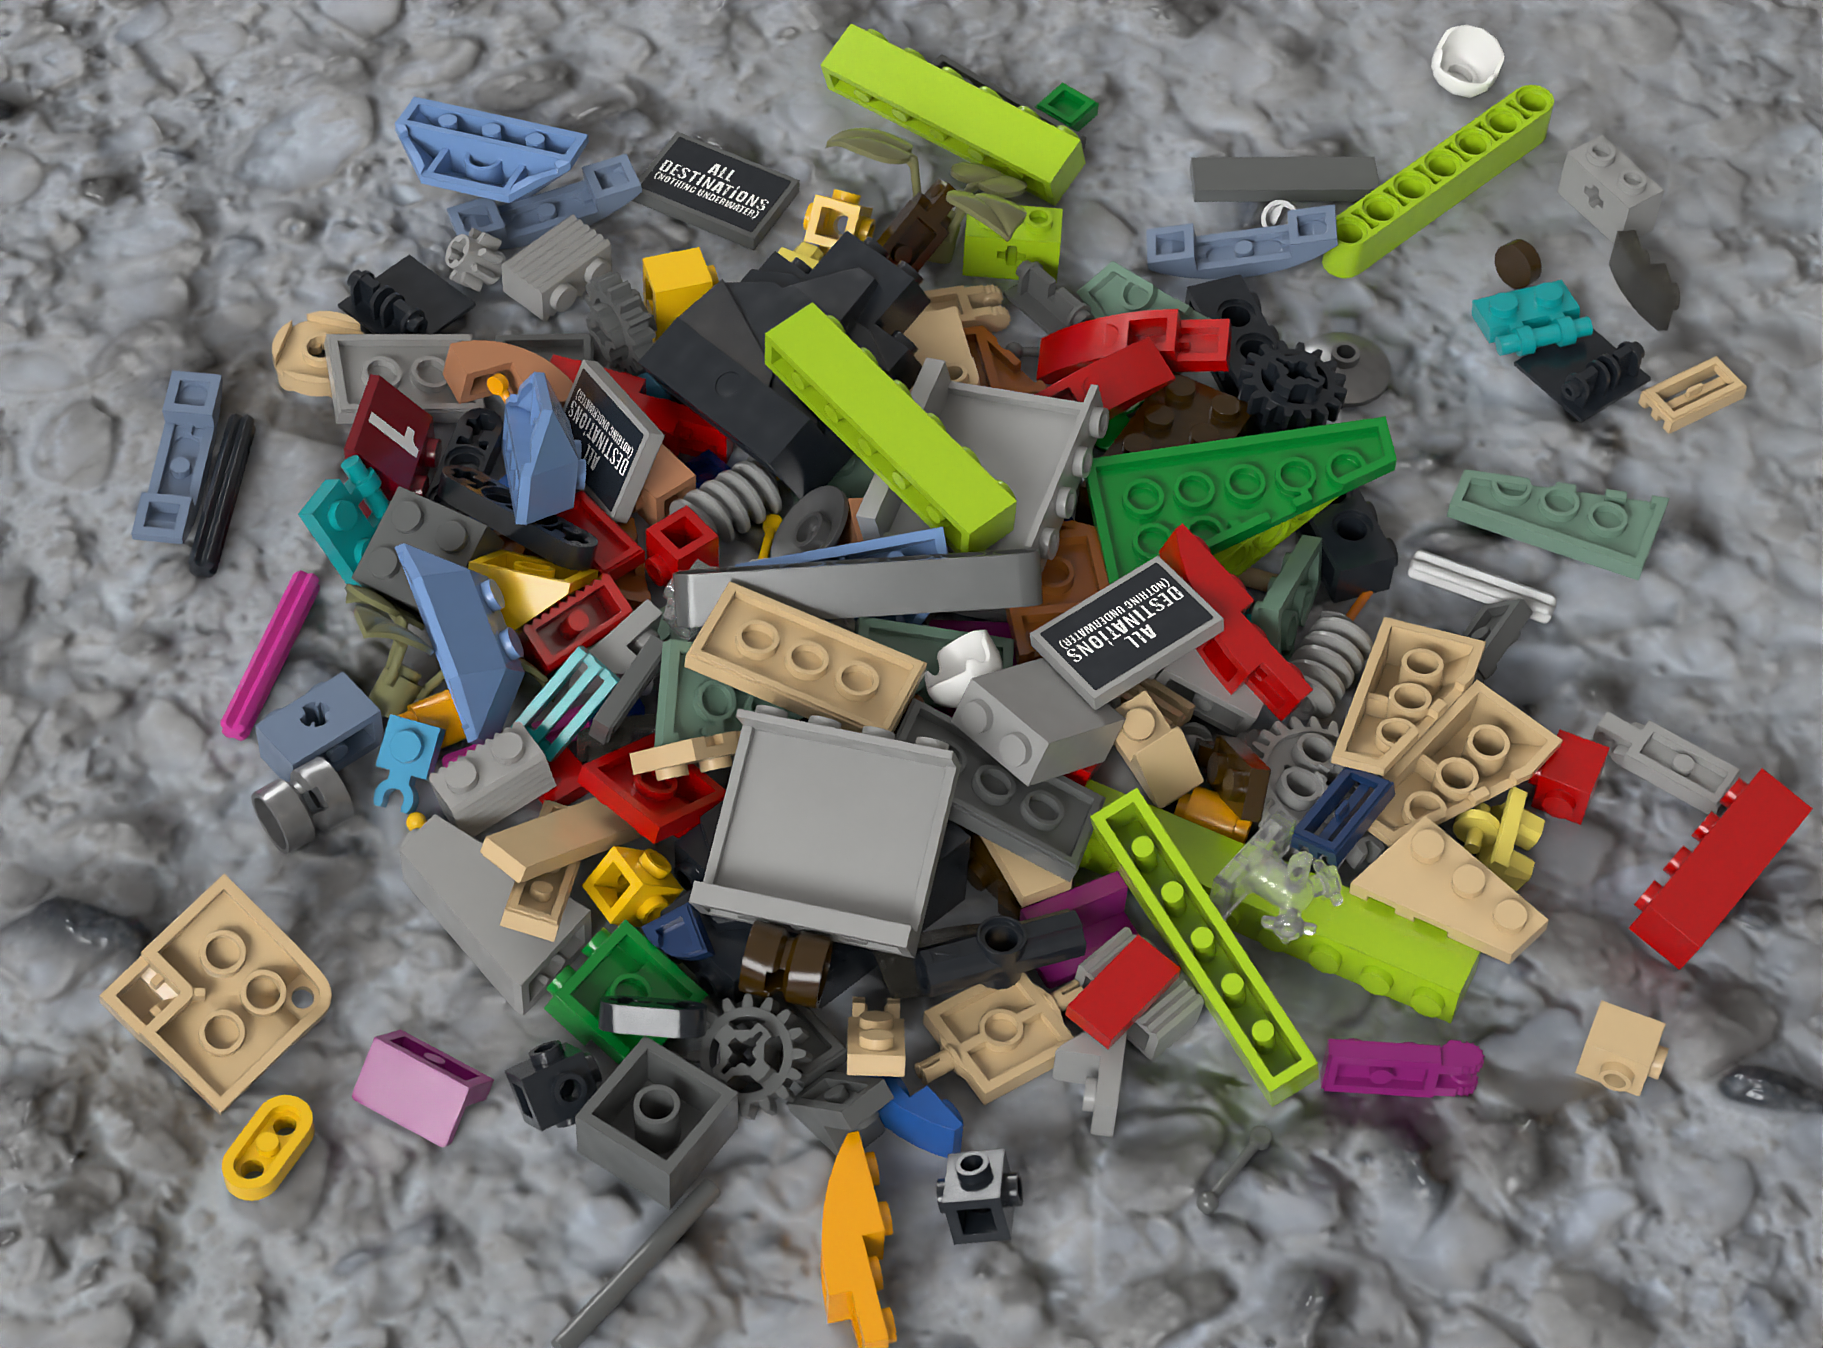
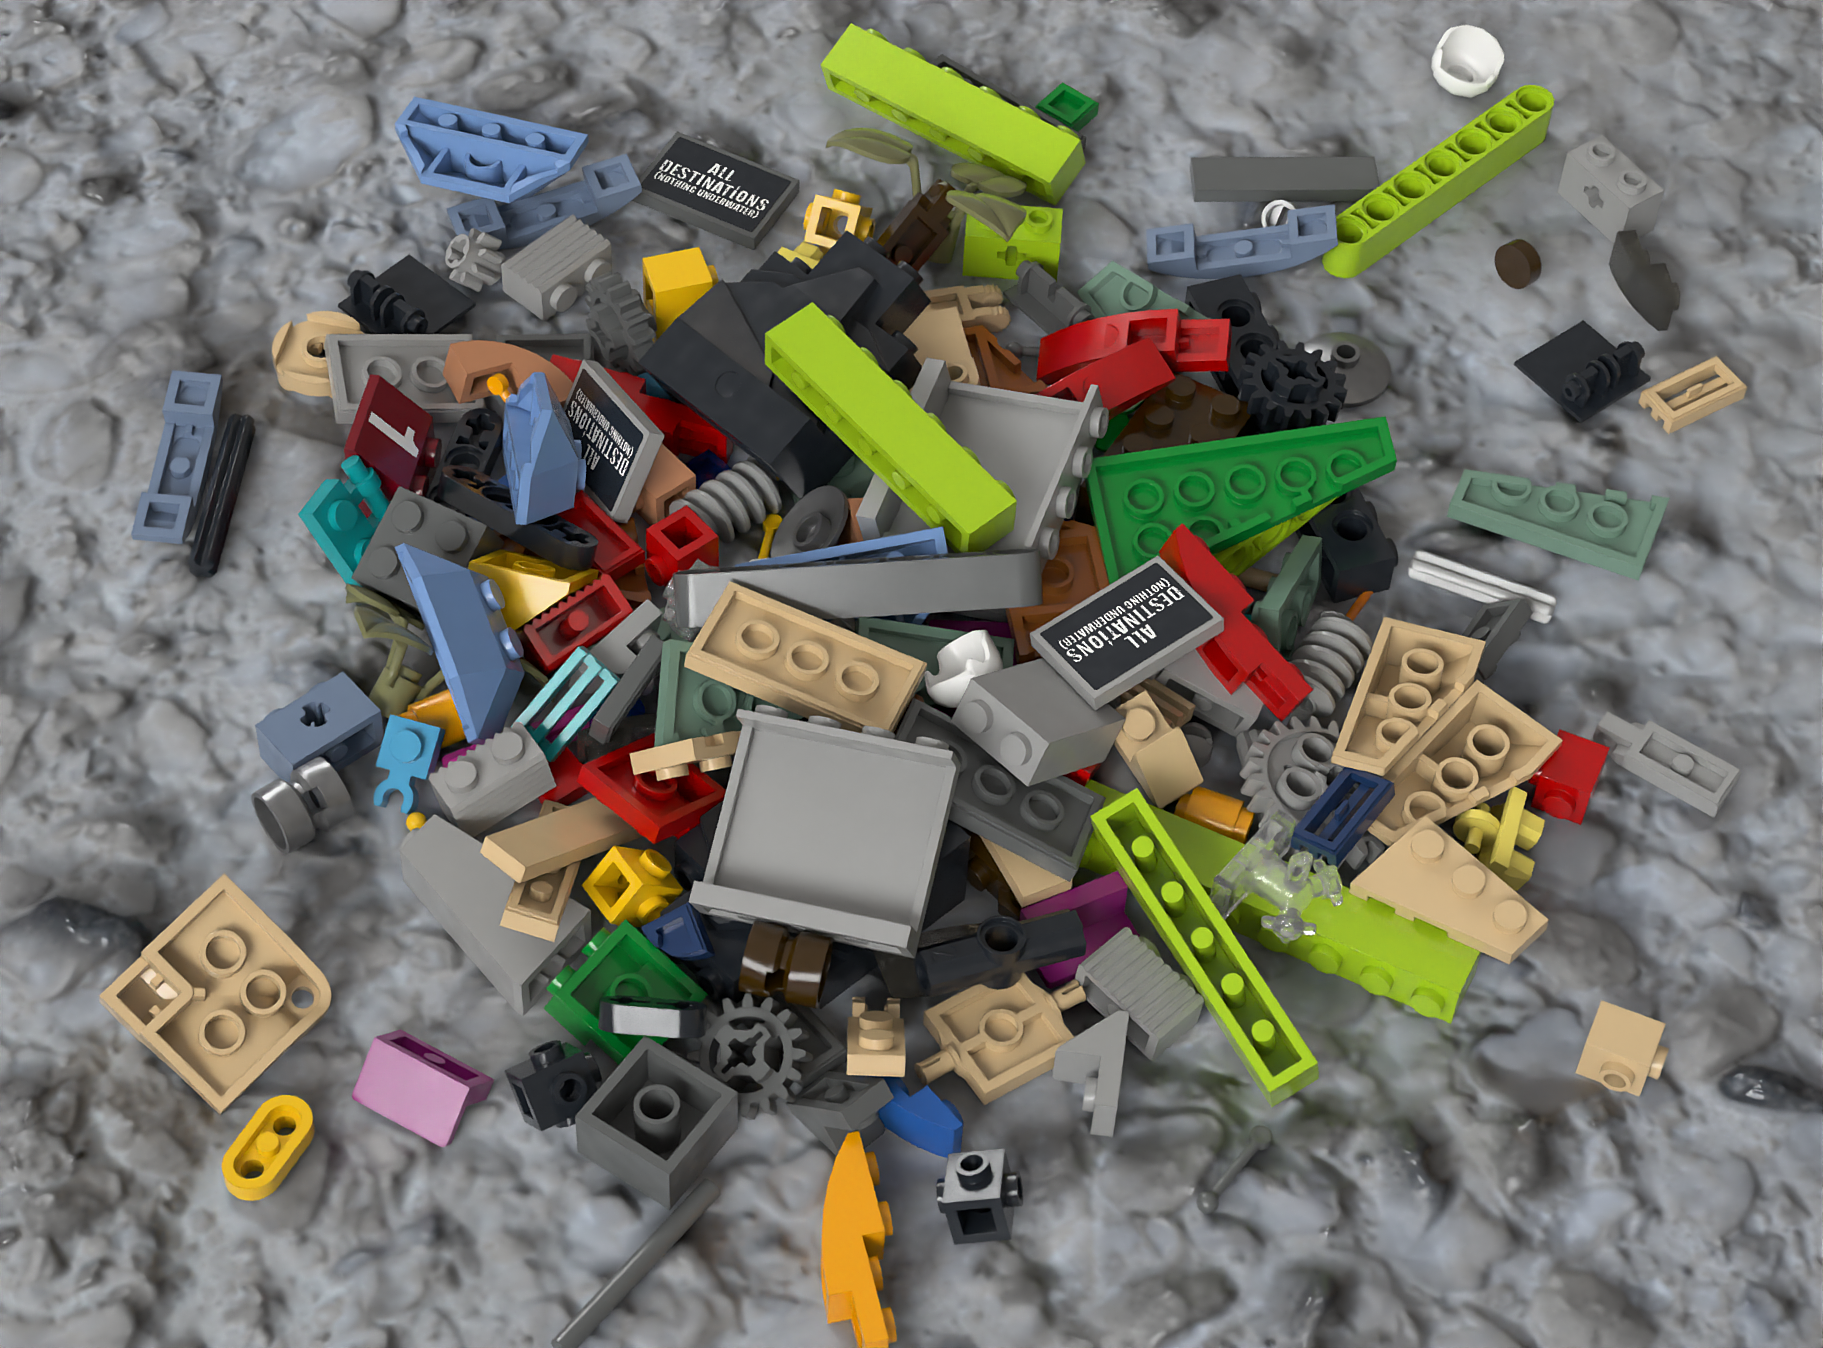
(270, 656): dark pink axle -> none
(1122, 991): red tile -> none
(1235, 774): dark brown hinge -> none
(1401, 1068): magenta hinge -> none
(1531, 318): teal plate -> none
(1719, 869): red brick -> none

